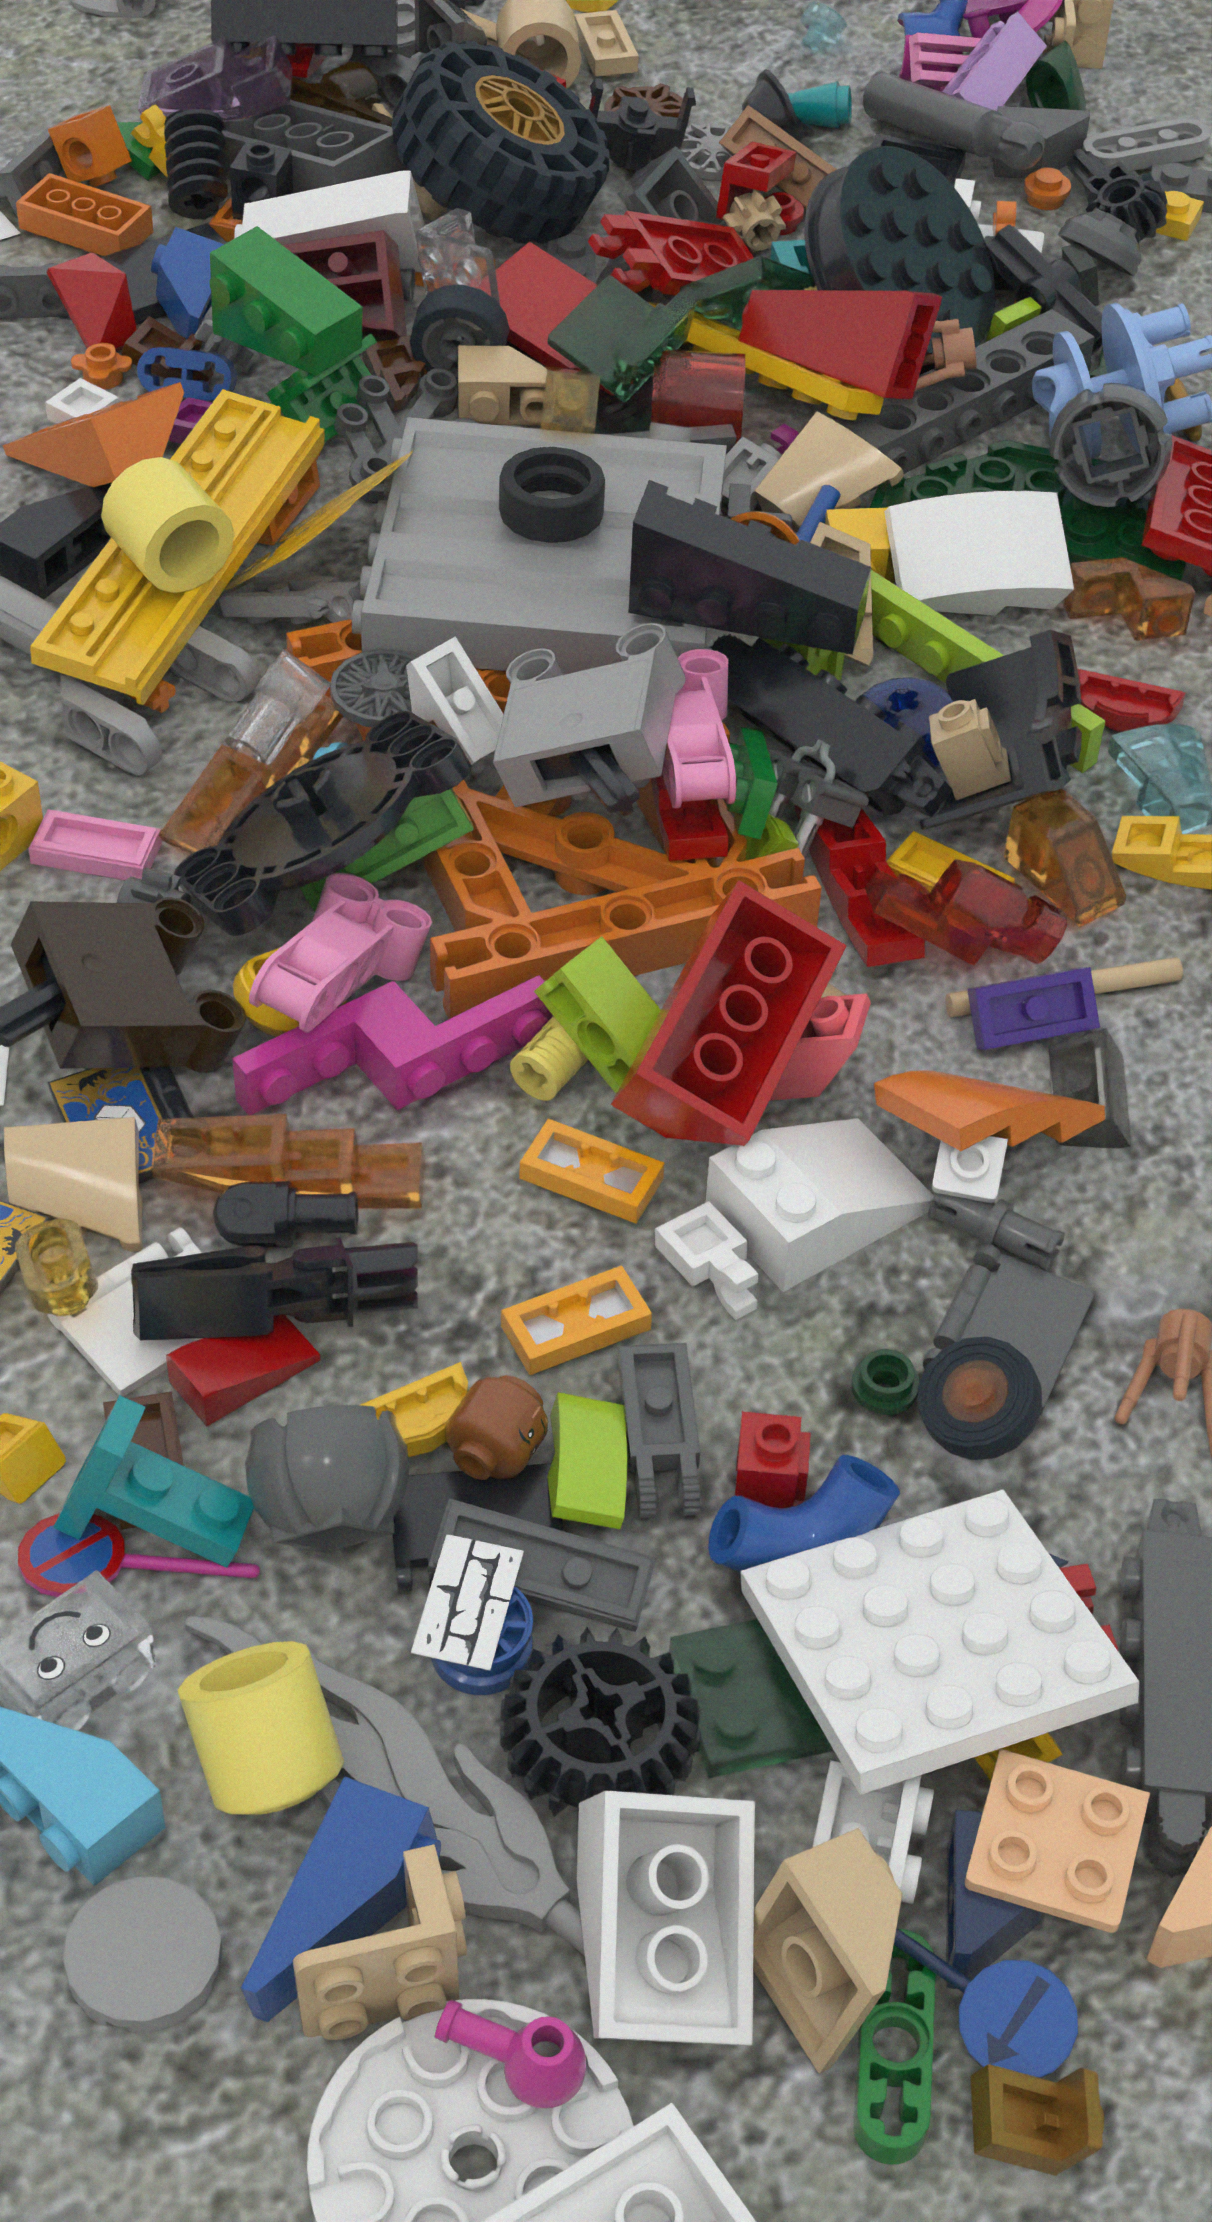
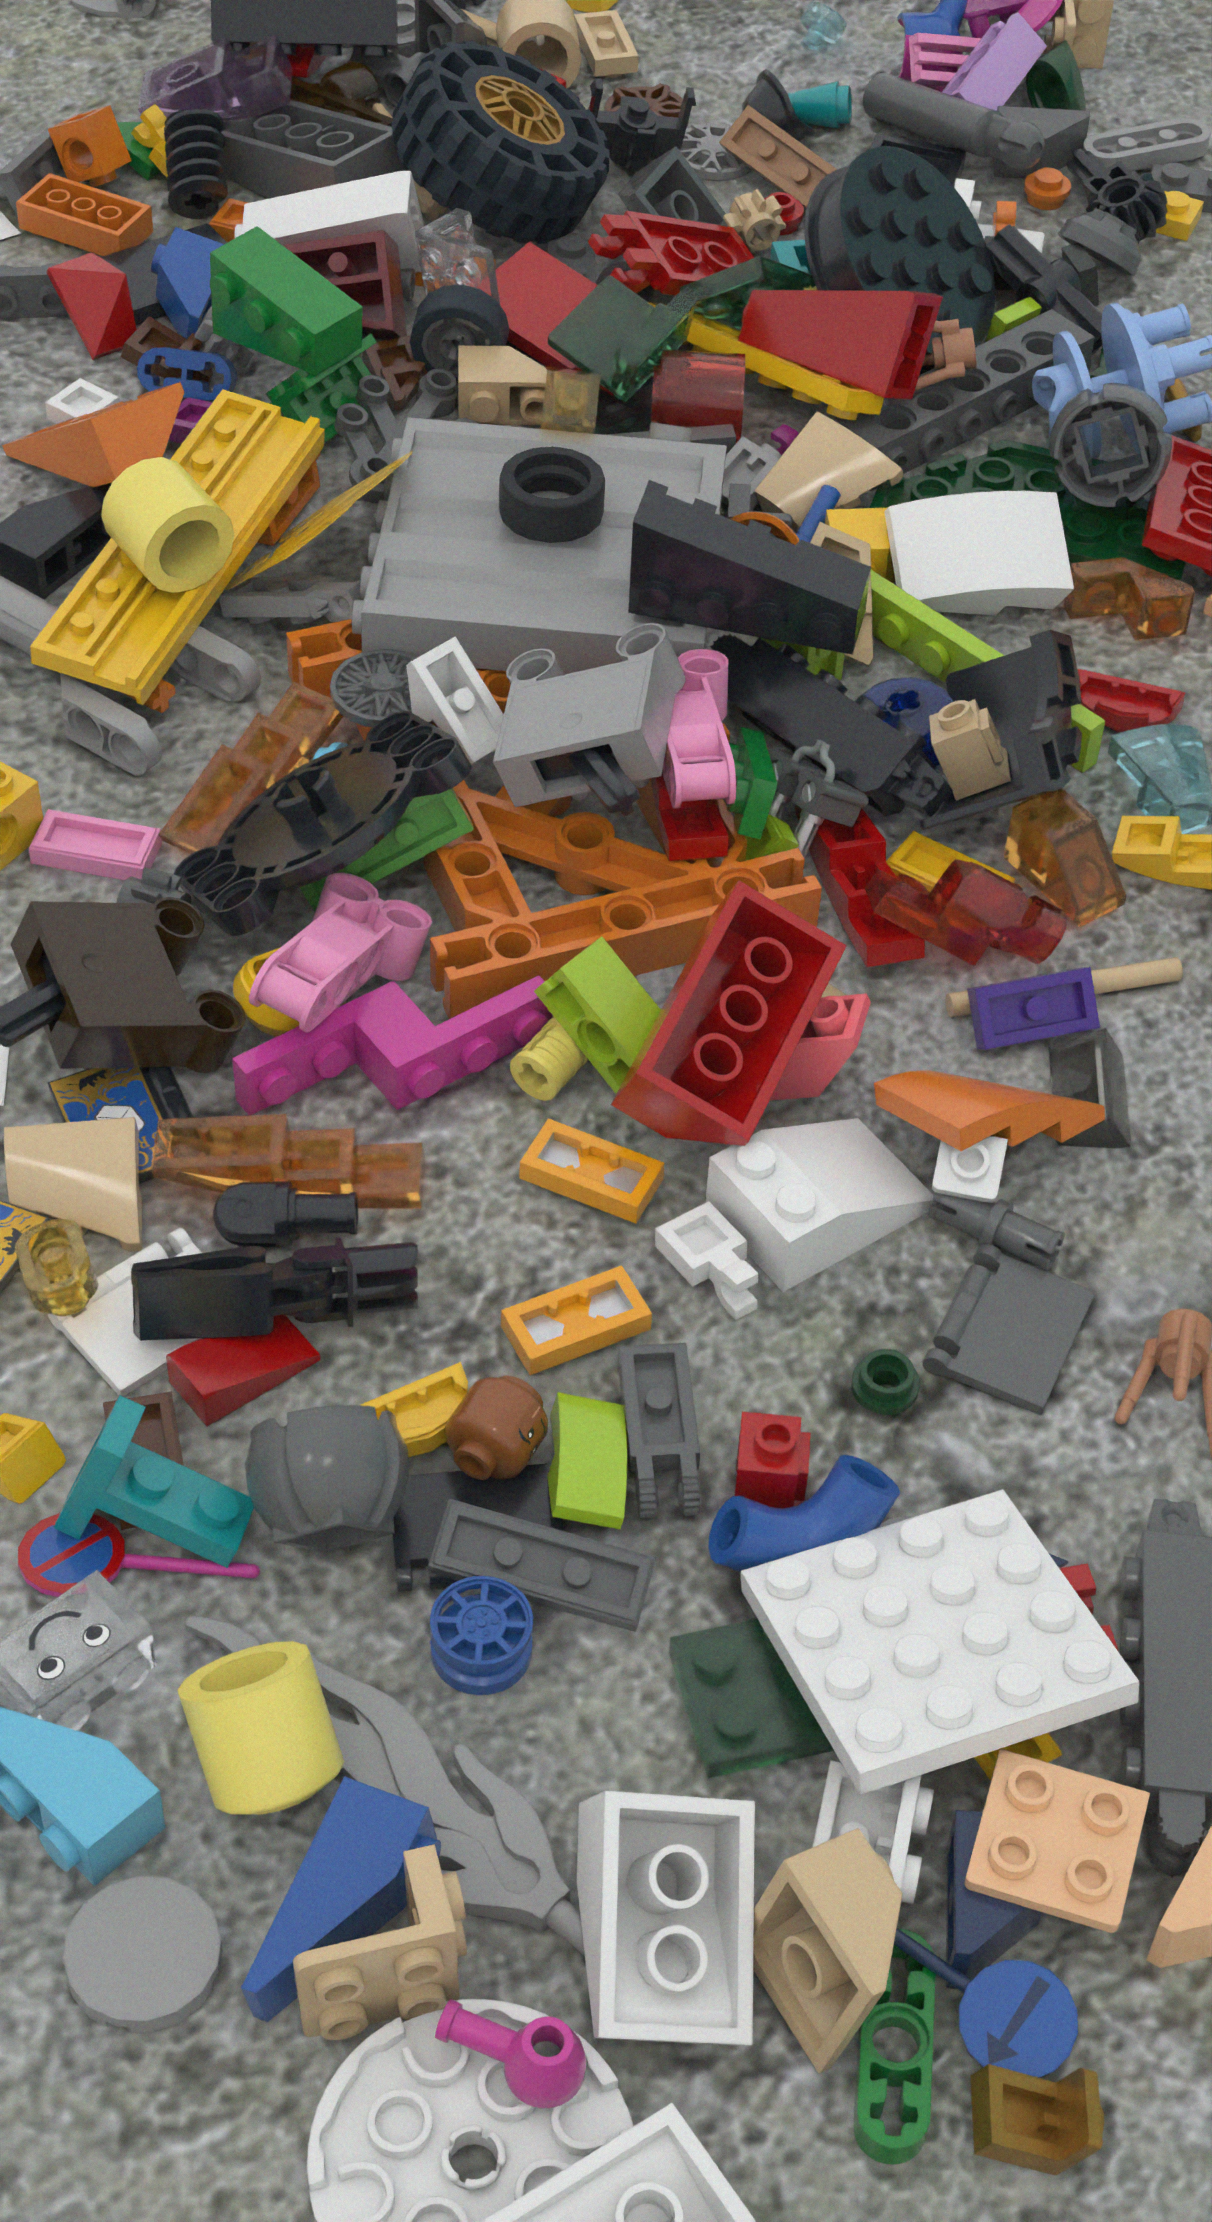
(102, 365): orange plate -> none
(259, 174): black brick -> none
(283, 700): clear piece -> none
(467, 1602): white sticker -> none
(618, 1693): black gear -> none
(752, 168): red panel -> none
(979, 1398): black wheel -> none

